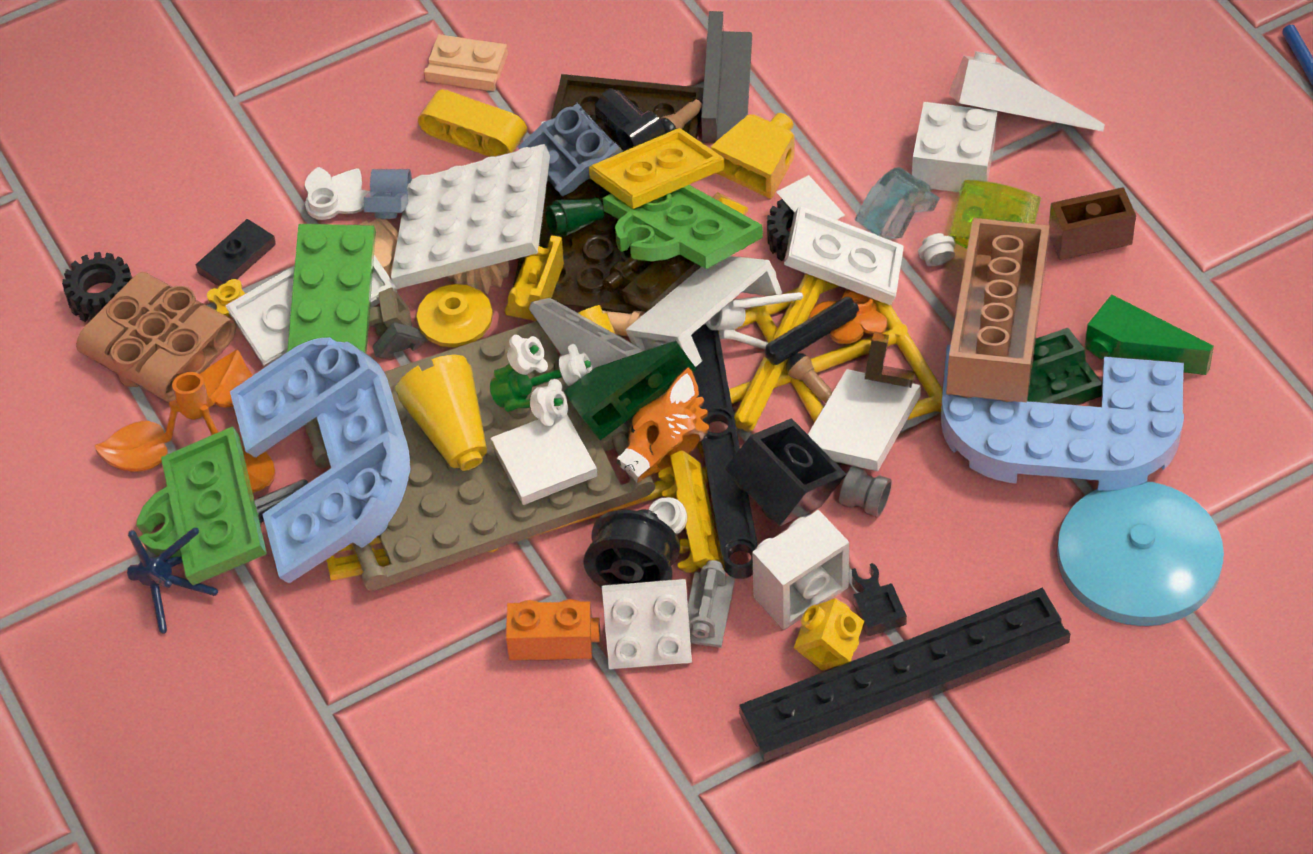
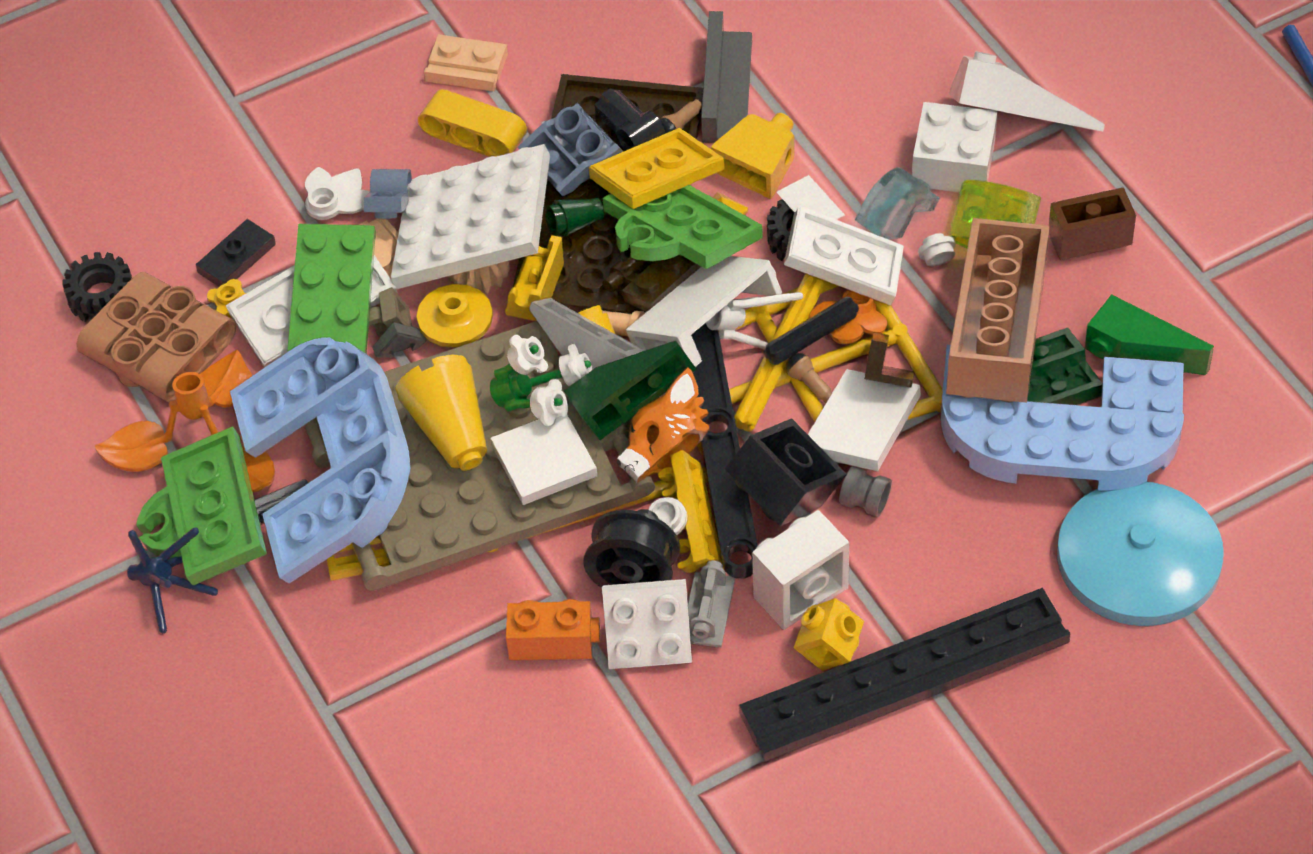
(877, 604): black plate -> none

